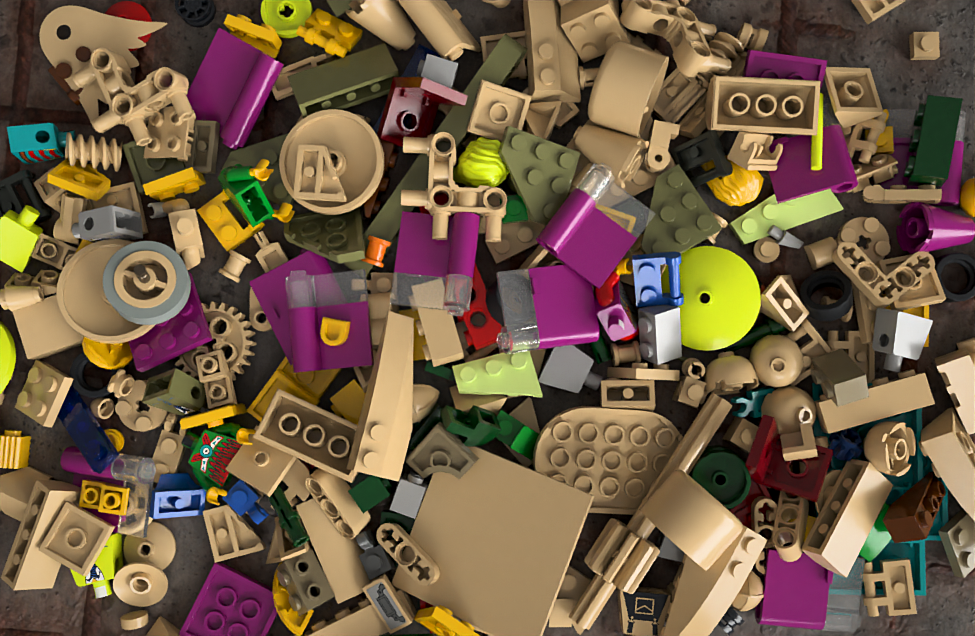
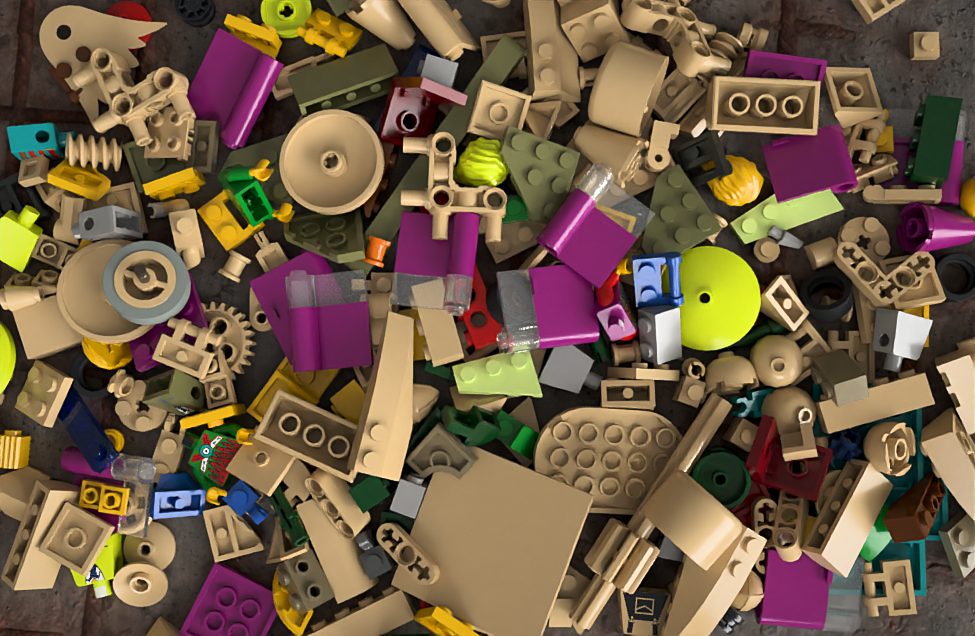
(33, 171): none -> tan plate
(103, 411): tan hinge -> none
(134, 620): tan tile -> none
(182, 355): none -> tan plate
(316, 175): tan wing -> none
(334, 331): yellow tile -> none
(387, 604): slope -> none
(753, 152): tan hinge -> none
(816, 141): neon yellow bar -> none

